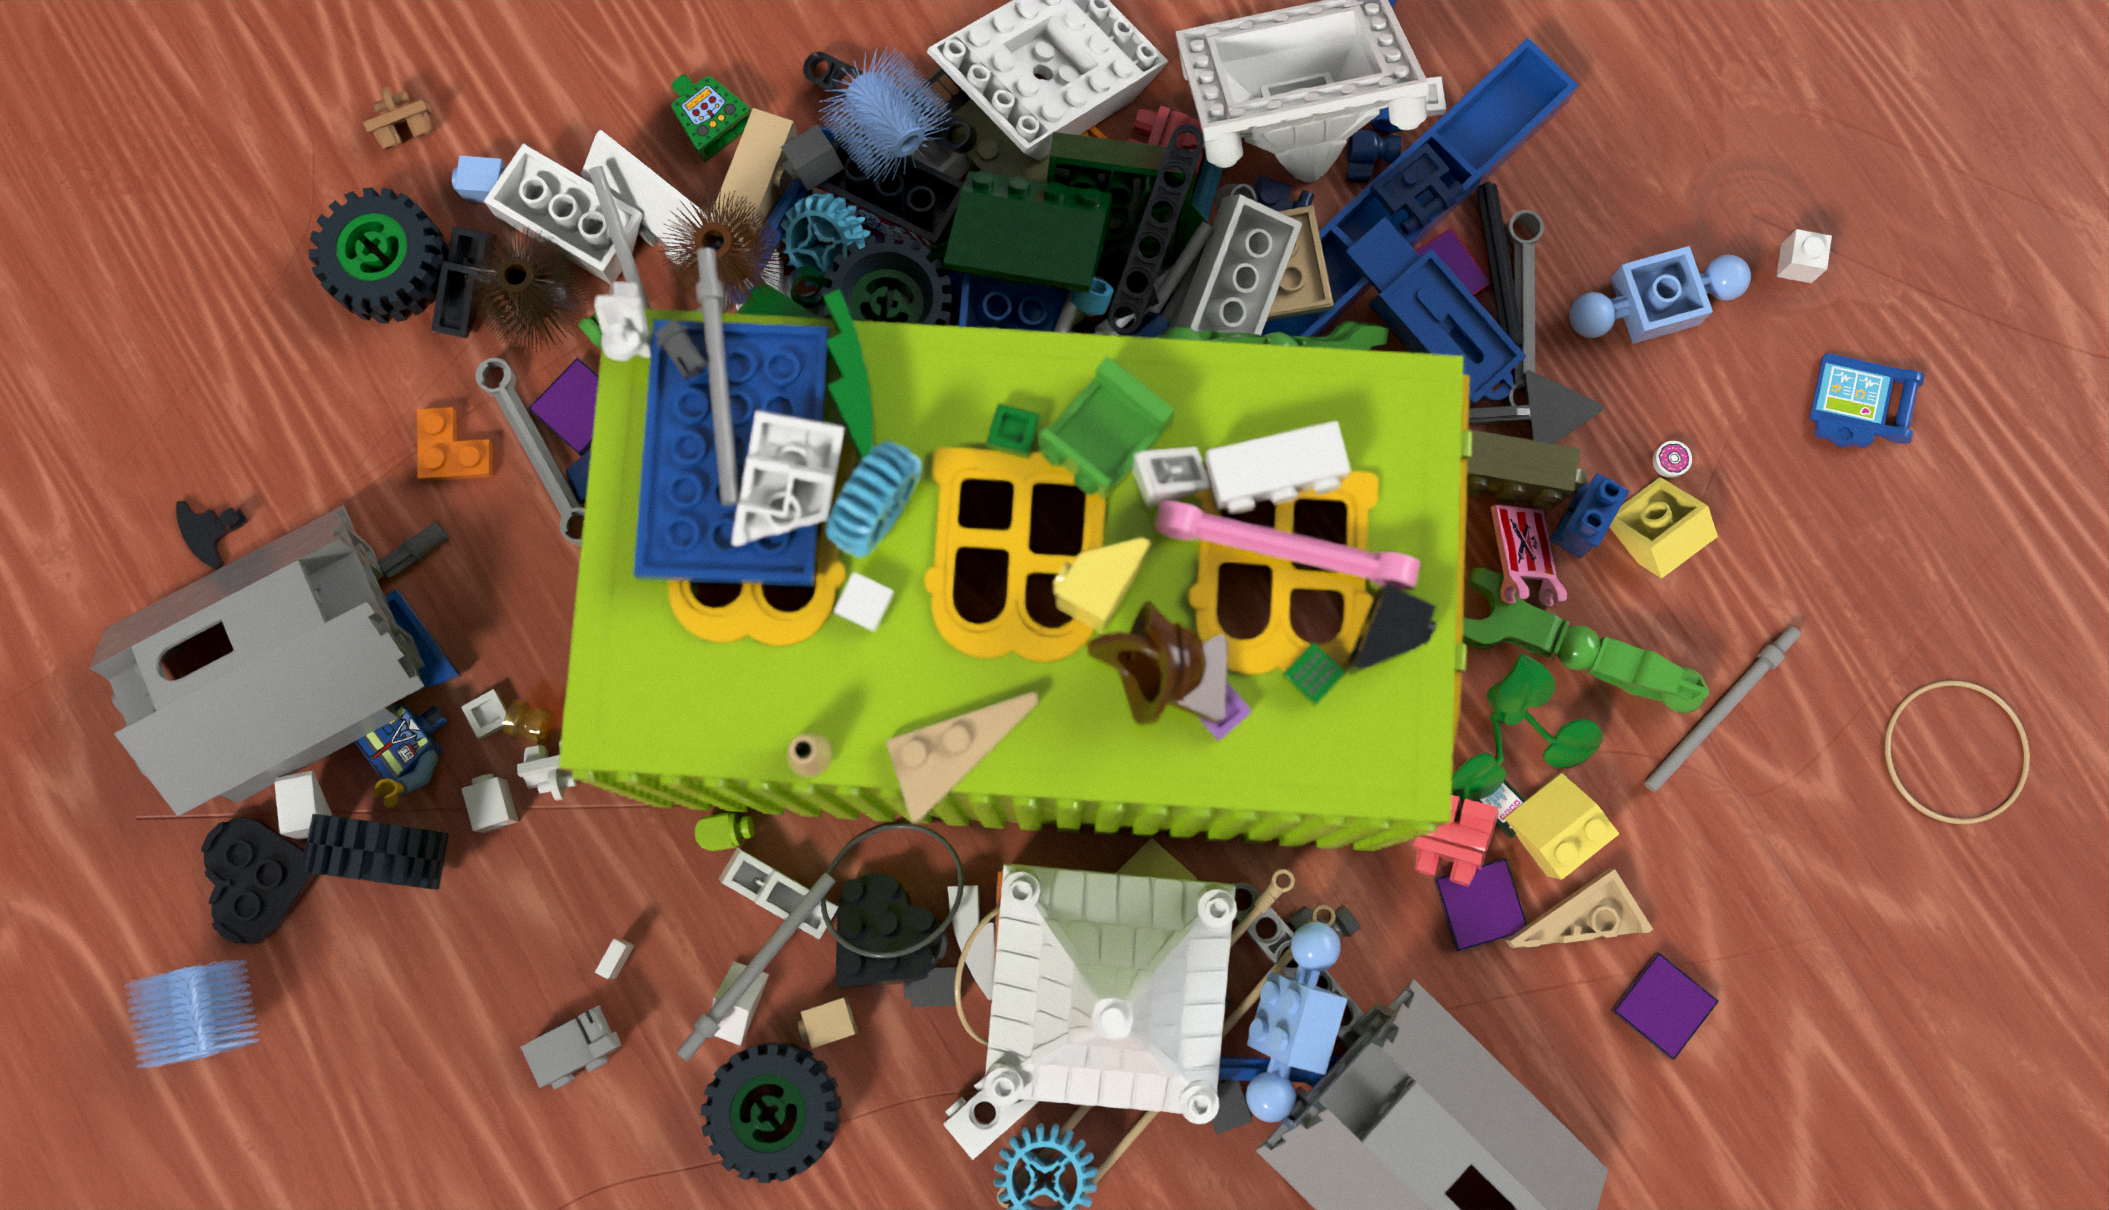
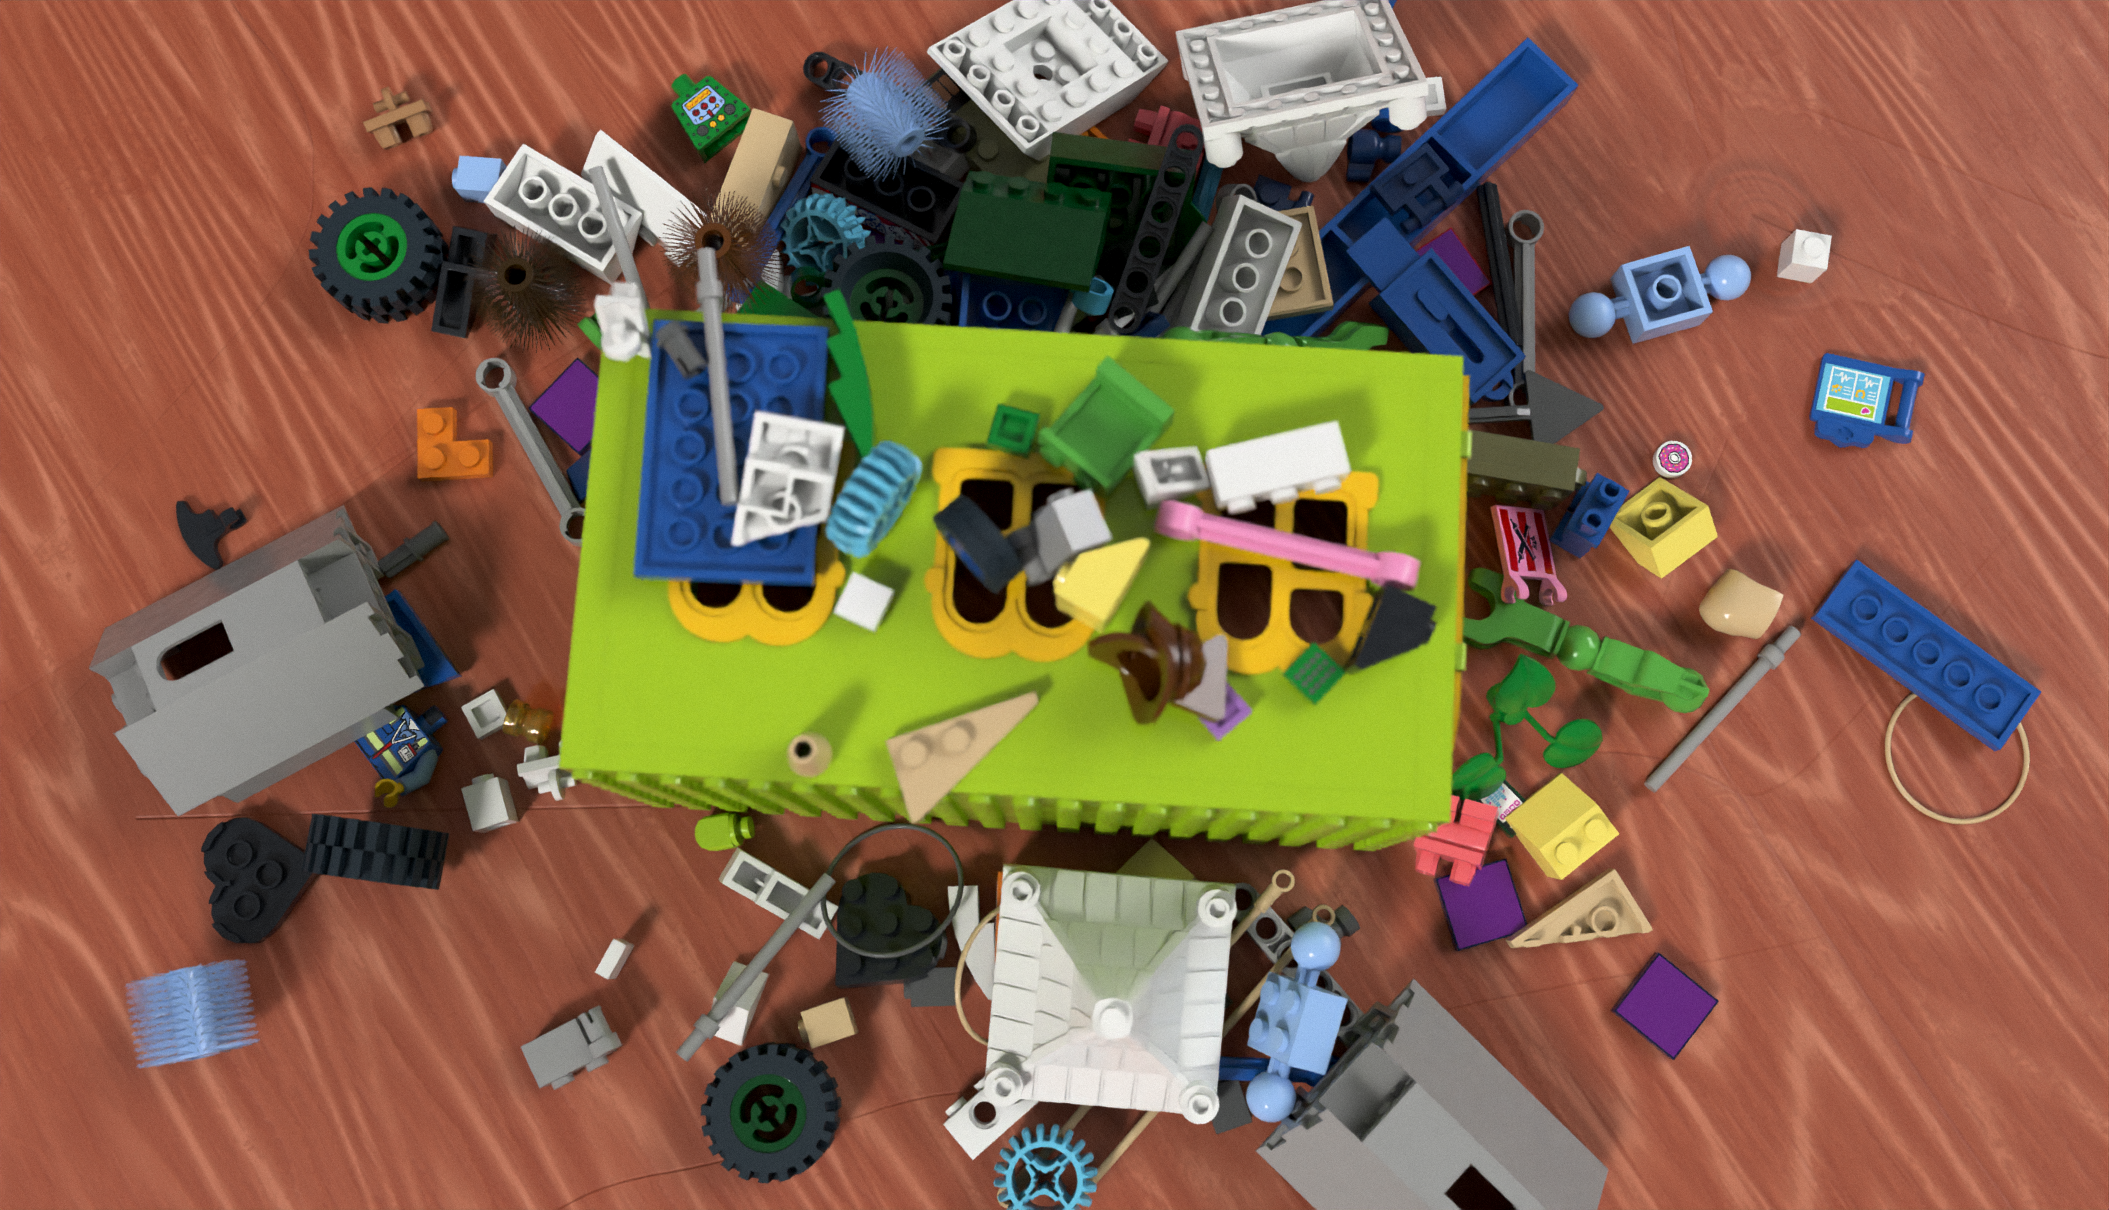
(297, 799): white slope -> none
(811, 158): dark grey brick -> none
(978, 543): none -> black wheel
(1059, 534): none -> light grey hinge
(1740, 605): none -> tan piece
(1926, 655): none -> blue plate

